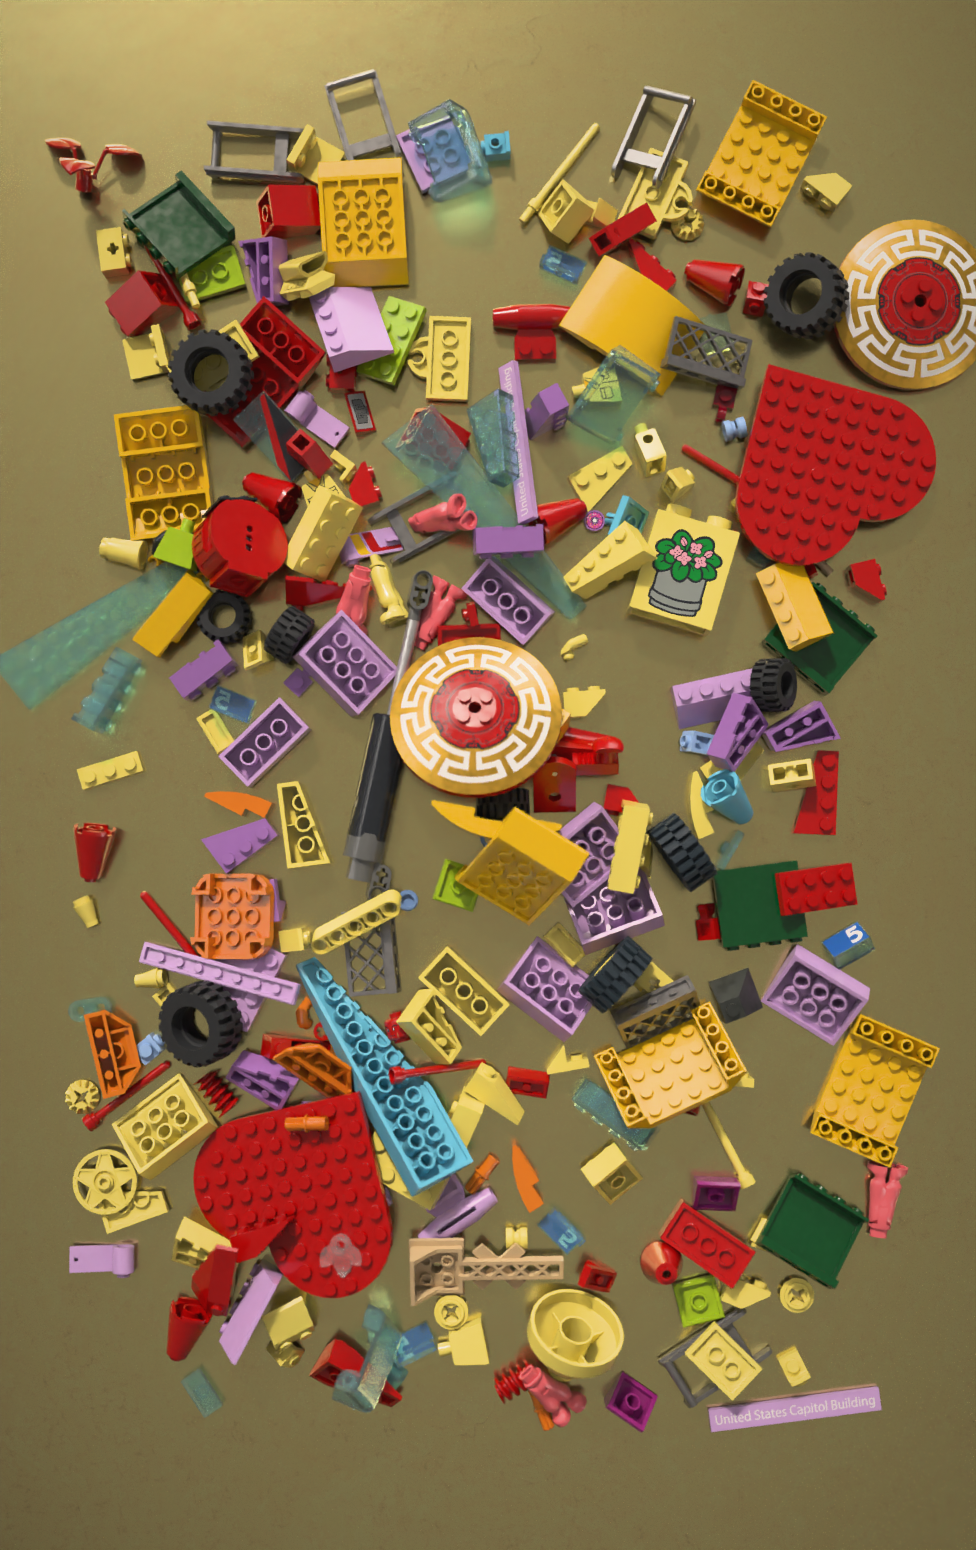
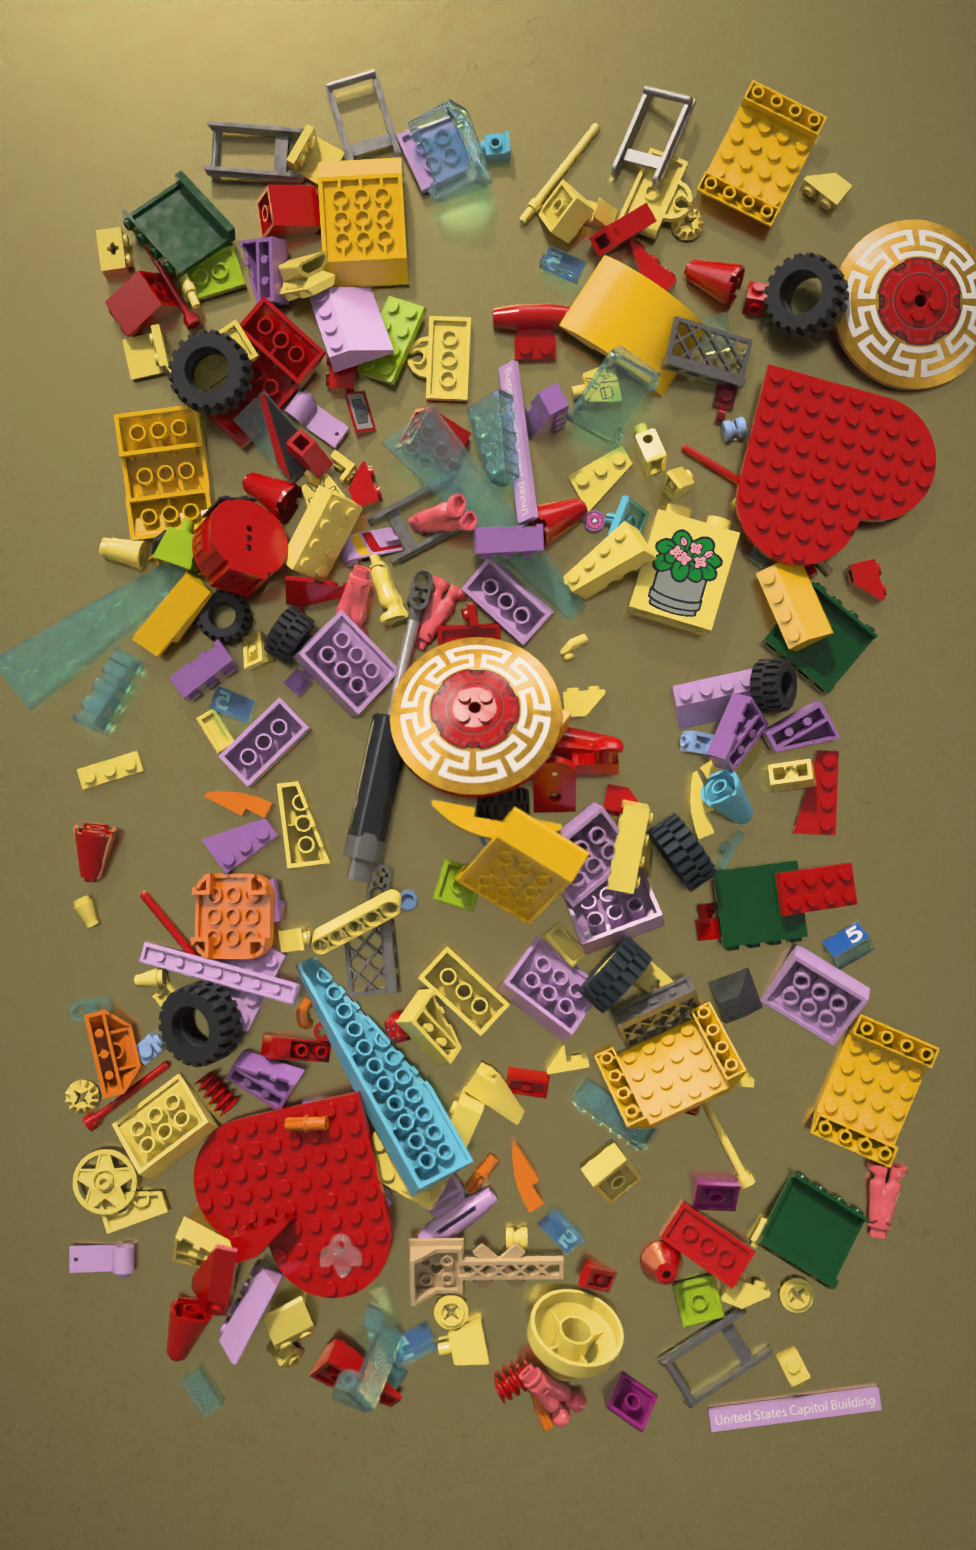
(83, 168): red plant -> none
(317, 1068): orange wedge -> none
(398, 1074): red piece -> none
(723, 1360): light yellow plate -> none

